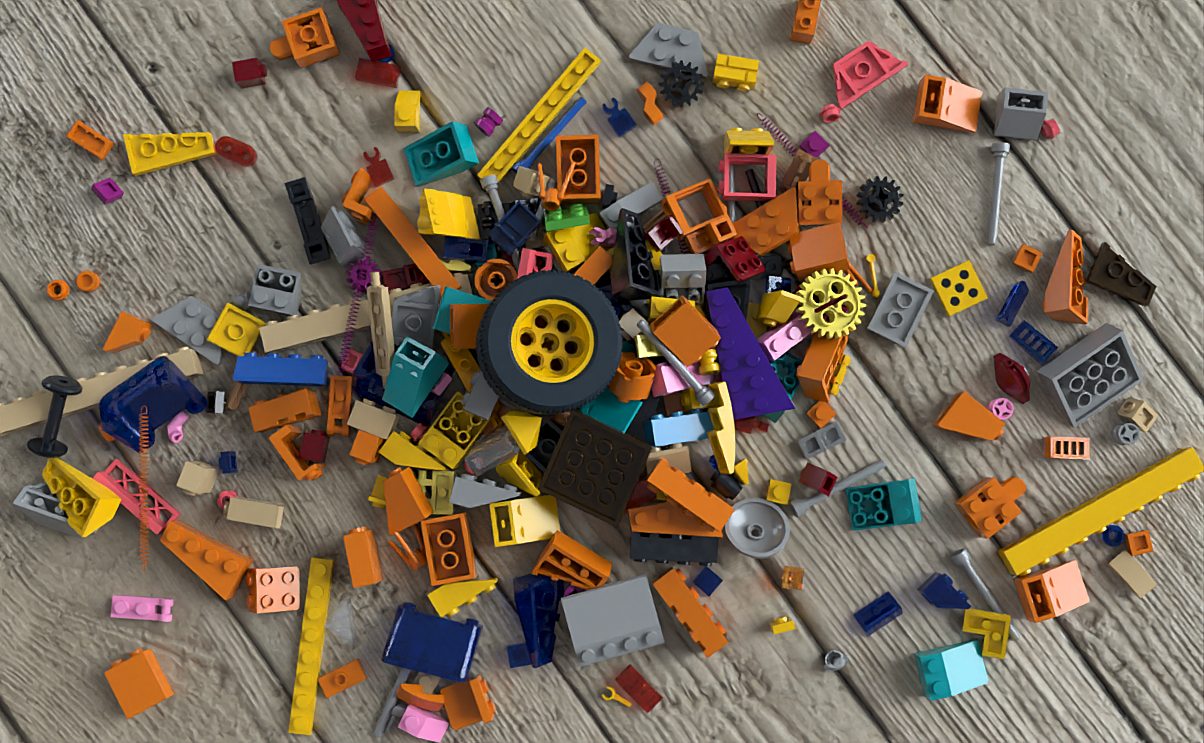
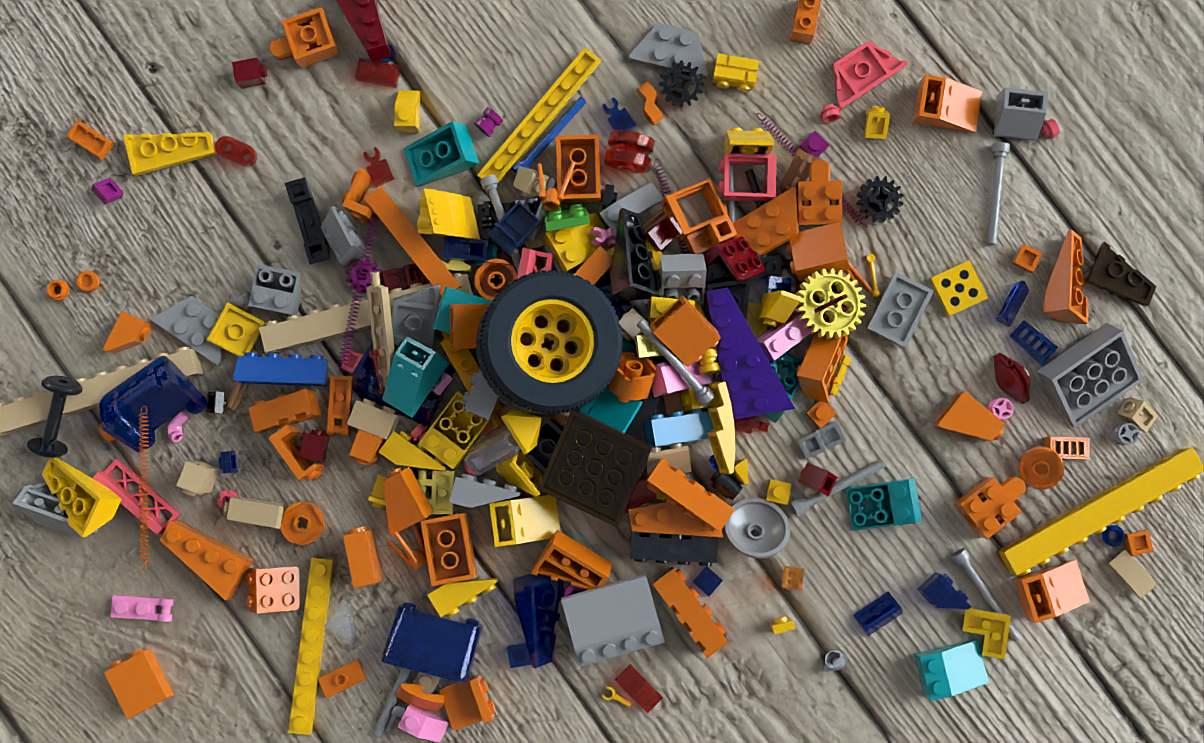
(315, 525): none -> orange plate
(374, 354): none -> clear red hinge
(629, 151): none -> clear red wheel
(876, 122): none -> yellow bracket
(1041, 467): none -> orange tile

